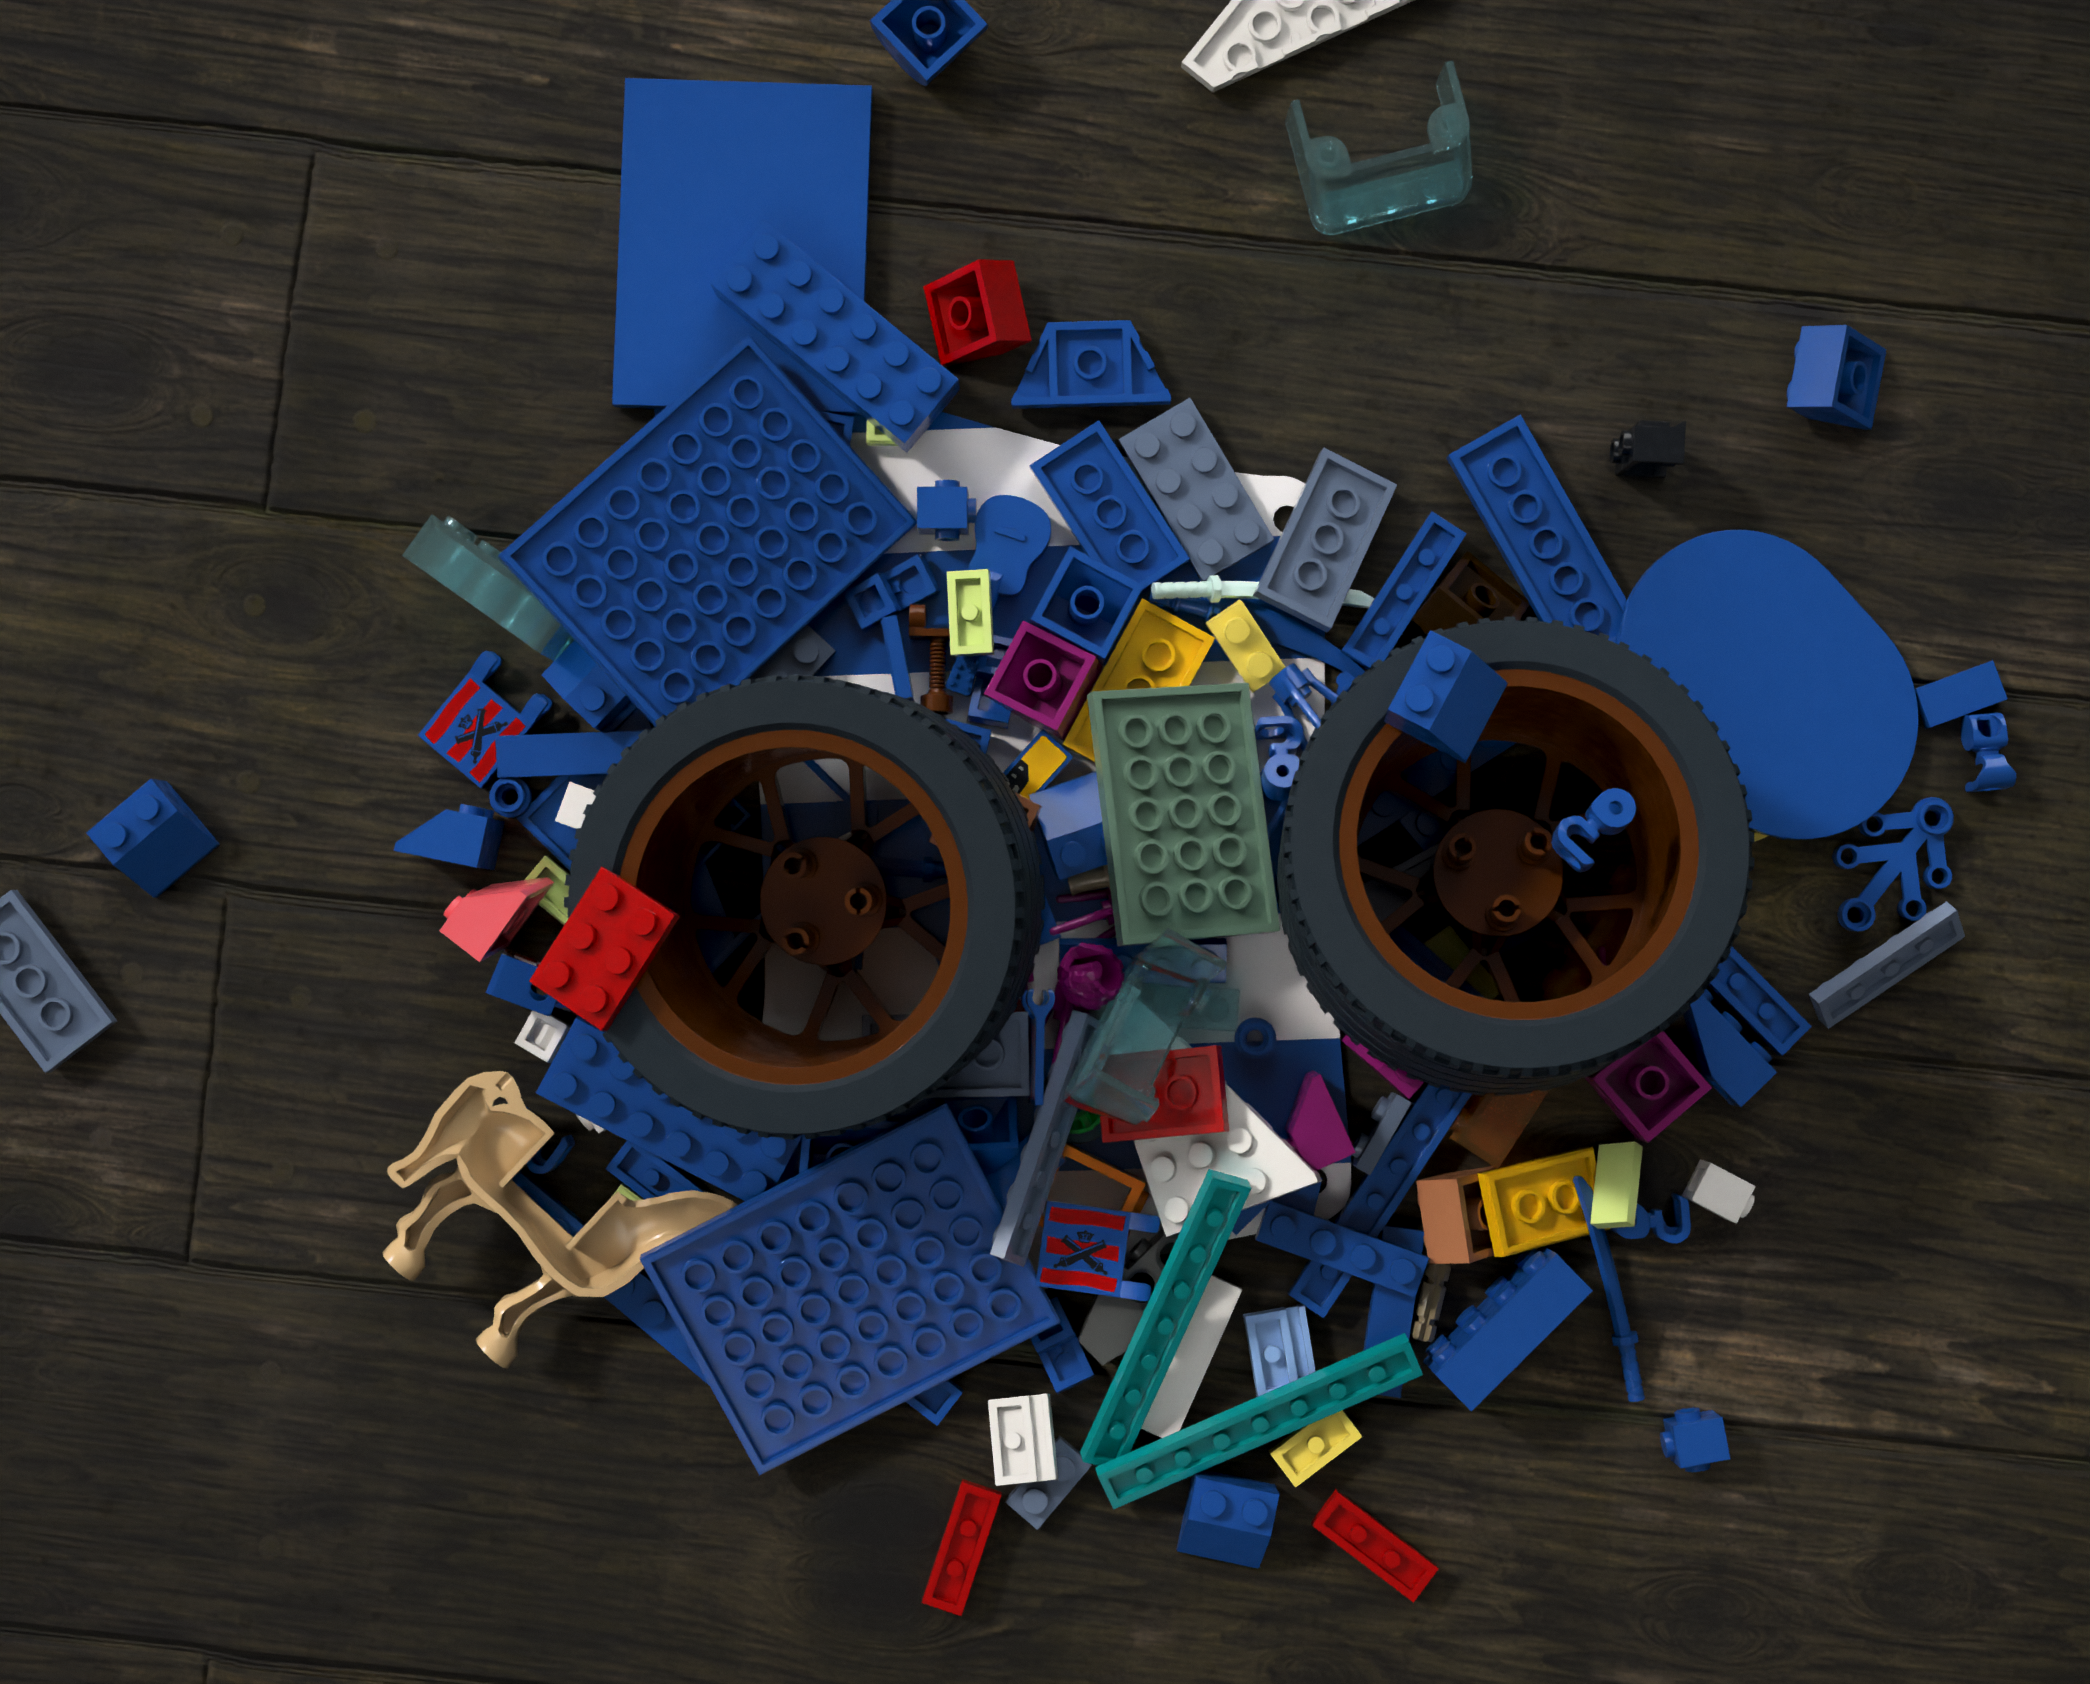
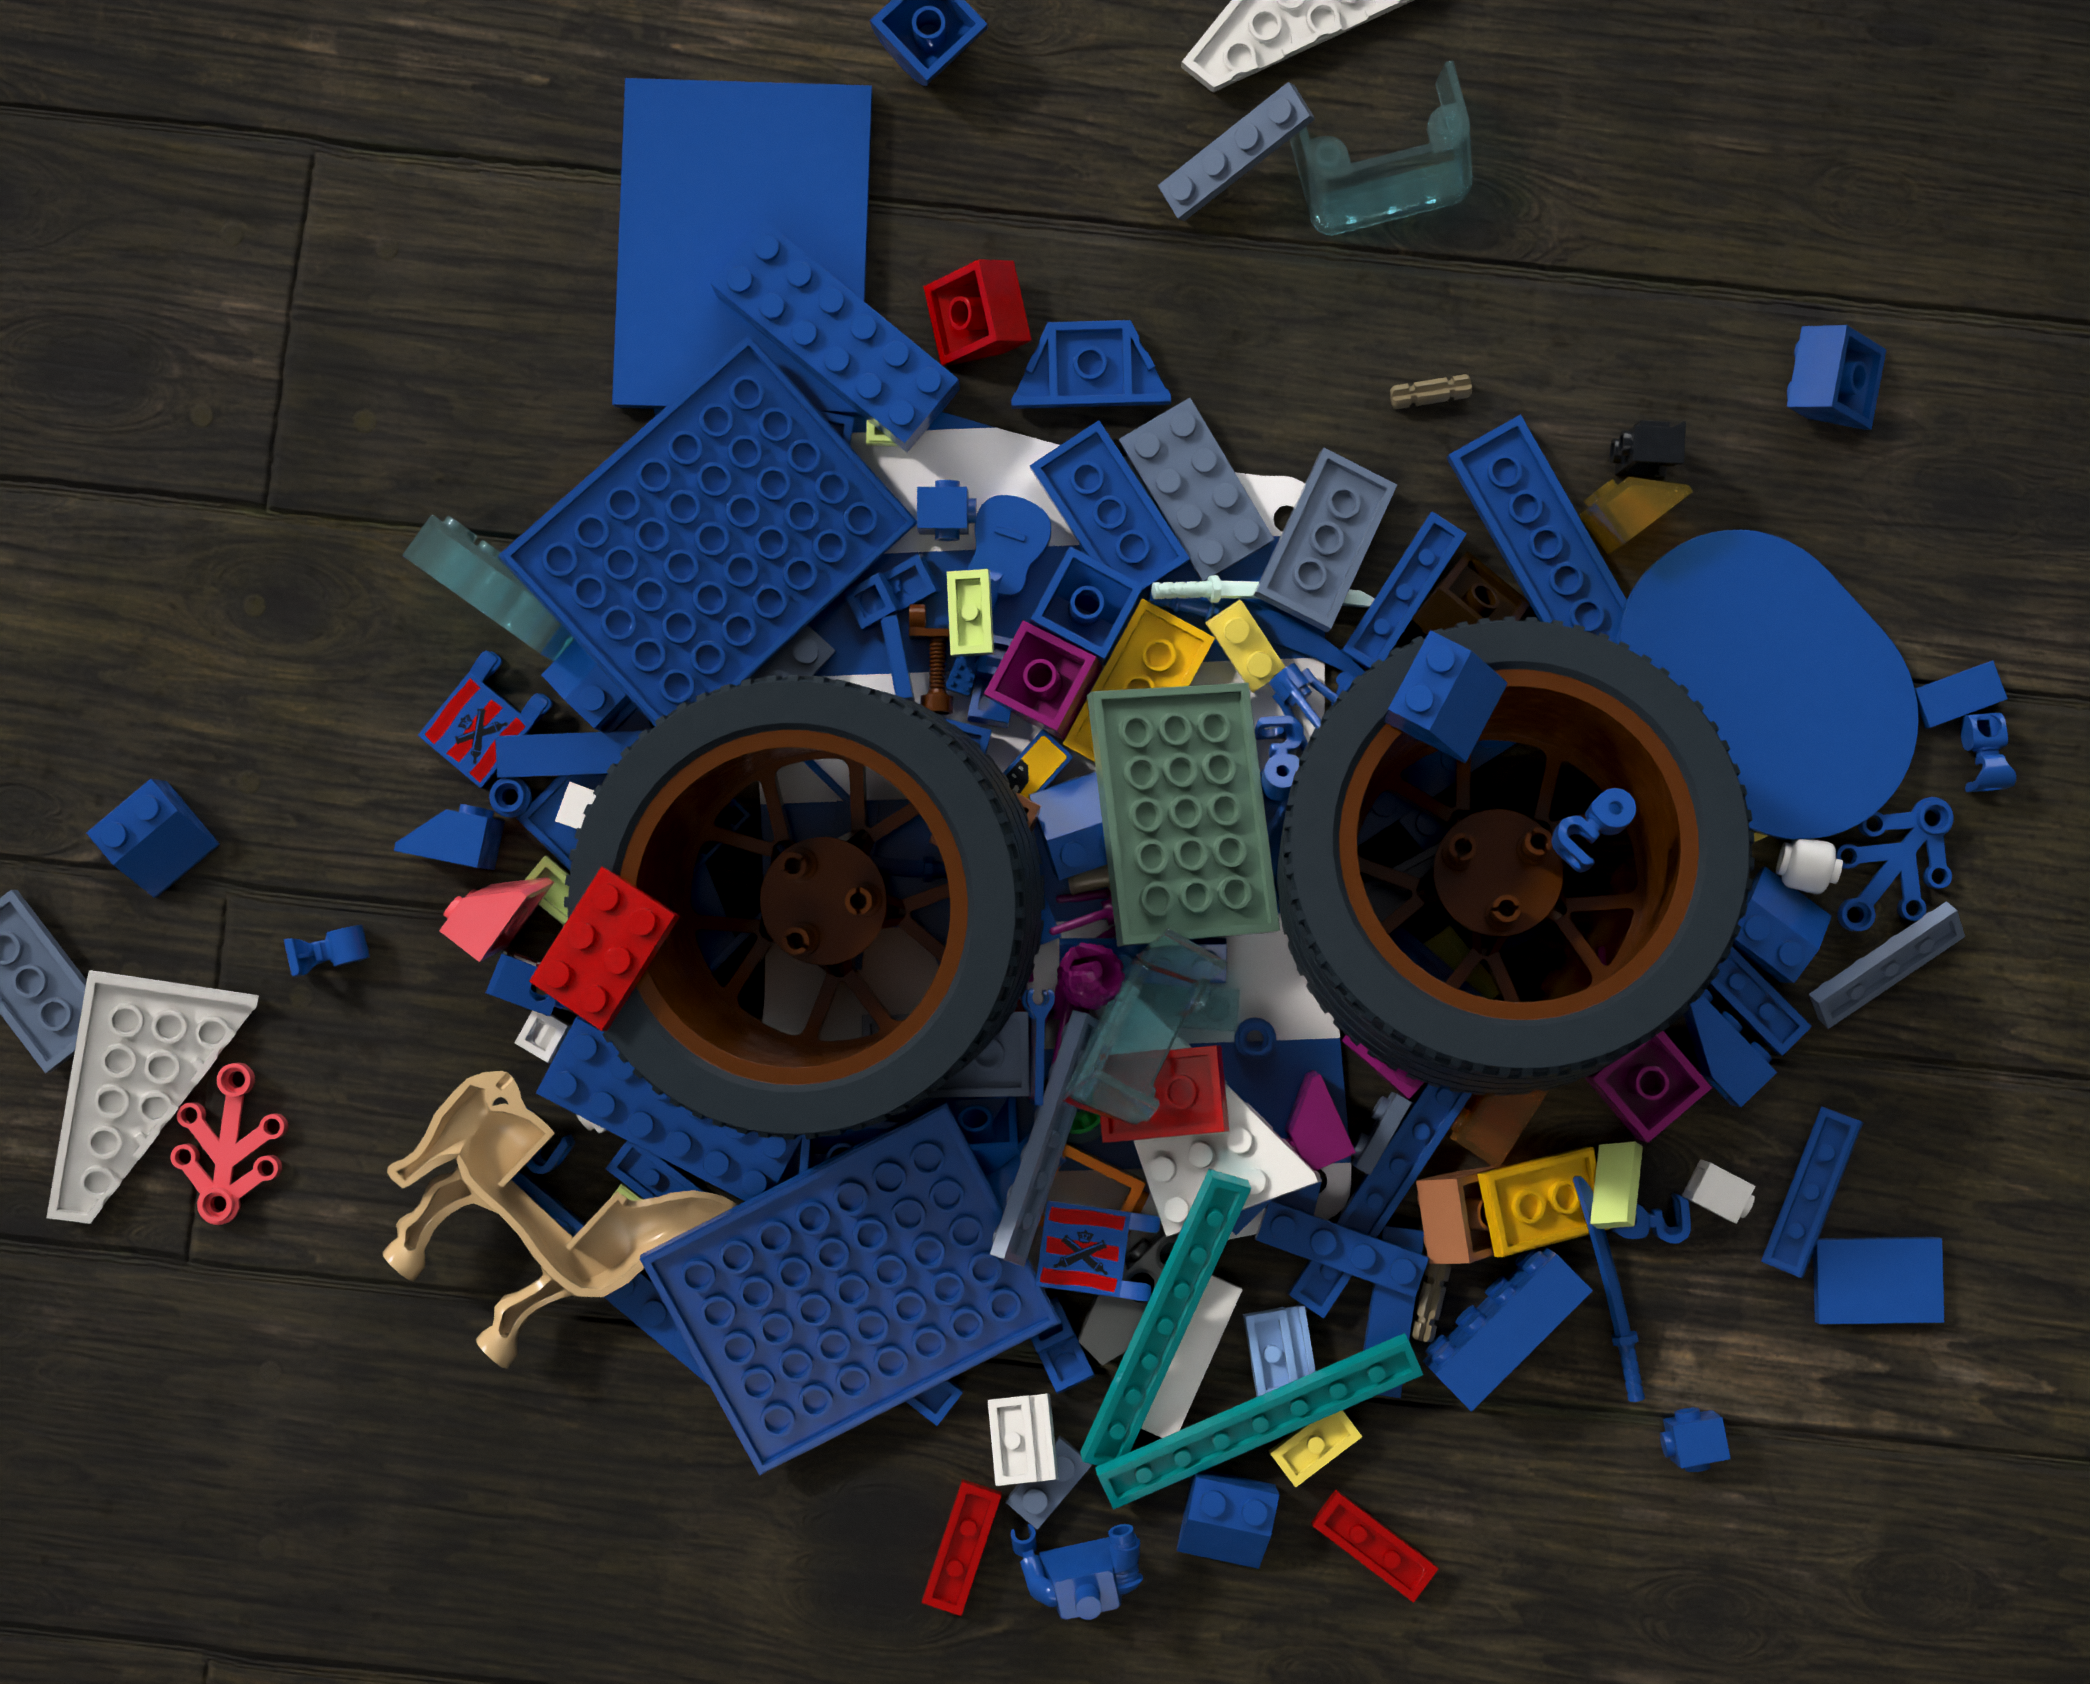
(132, 1068): none -> white wing
(226, 1150): none -> coral plant
(340, 947): none -> blue leg
(1082, 1576): none -> blue torso
(1236, 151): none -> sand blue plate
(1430, 391): none -> dark tan axle
(1625, 509): none -> clear yellow slope
(1780, 928): none -> blue slope
(1809, 865): none -> white head
(1812, 1192): none -> blue tile
(1878, 1280): none -> blue tile

